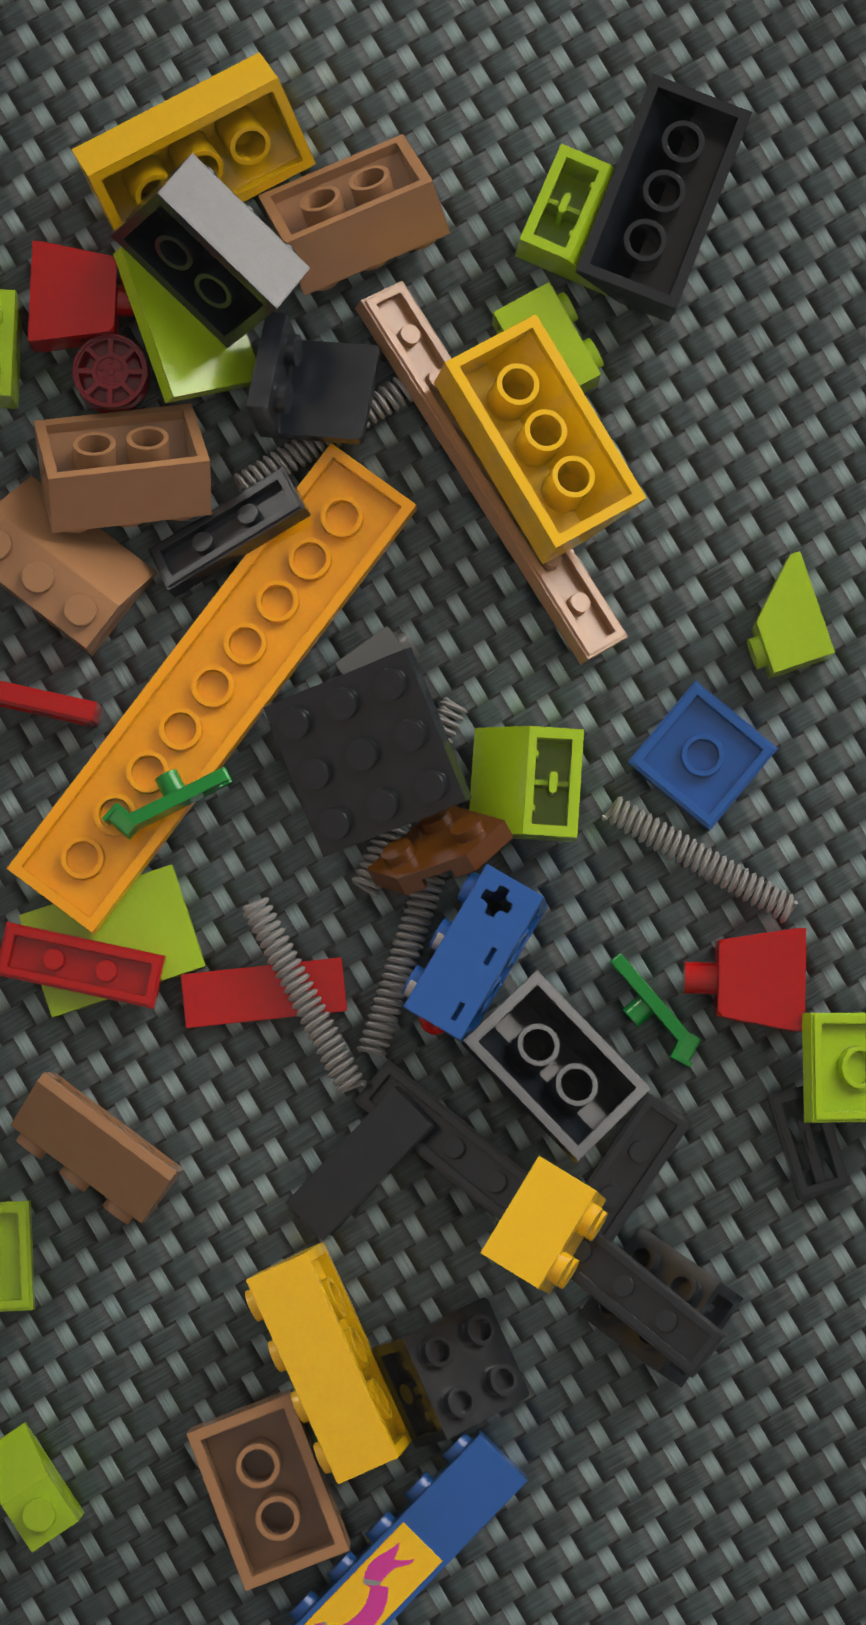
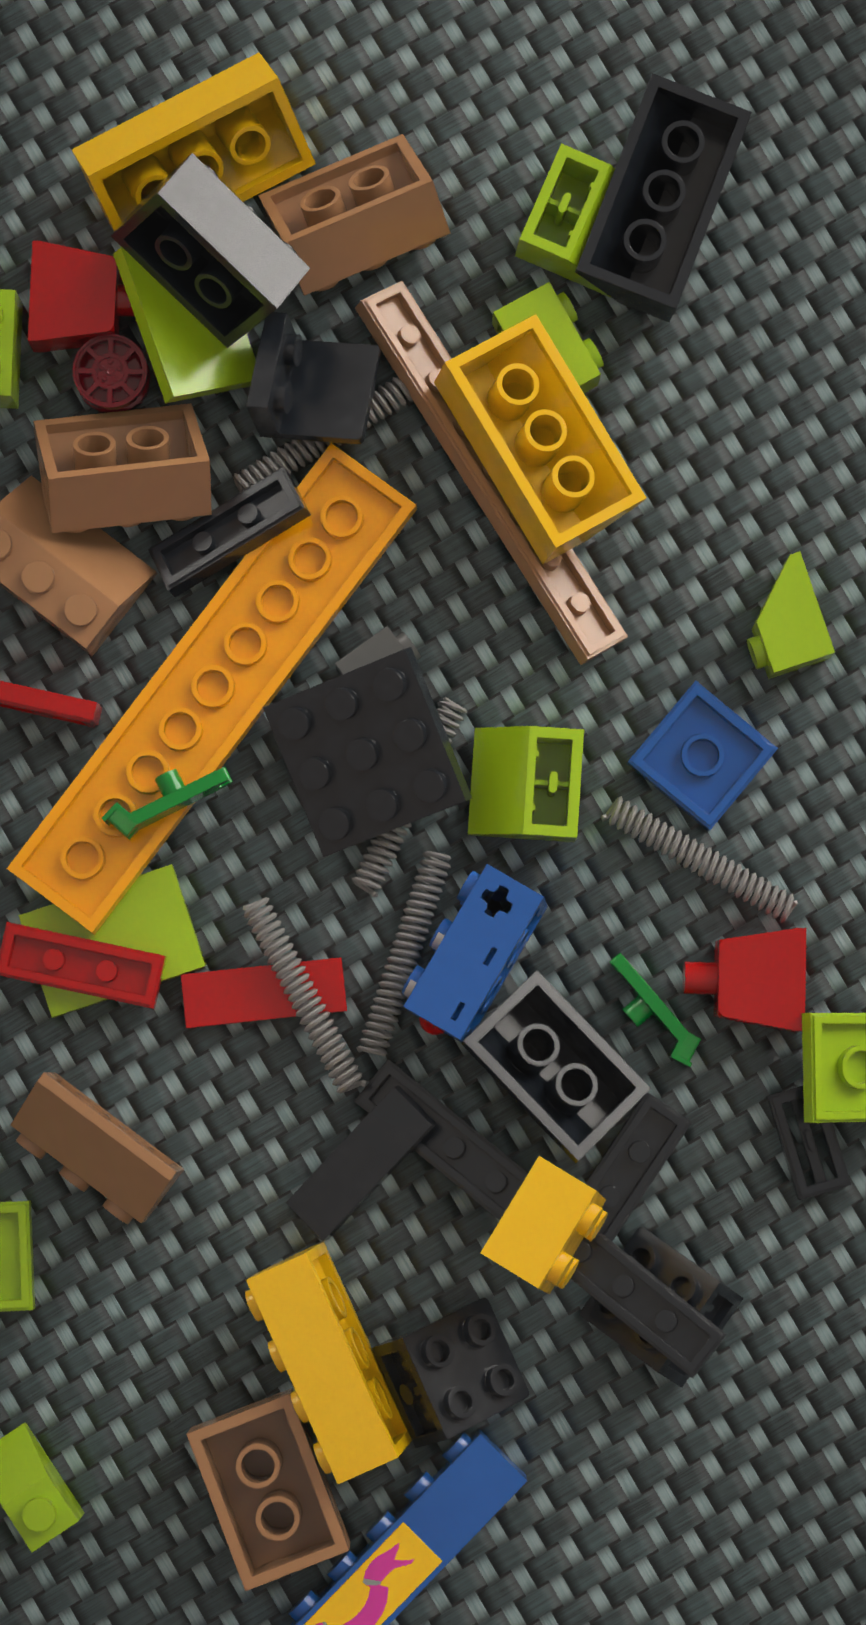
(439, 843): reddish brown plate -> none

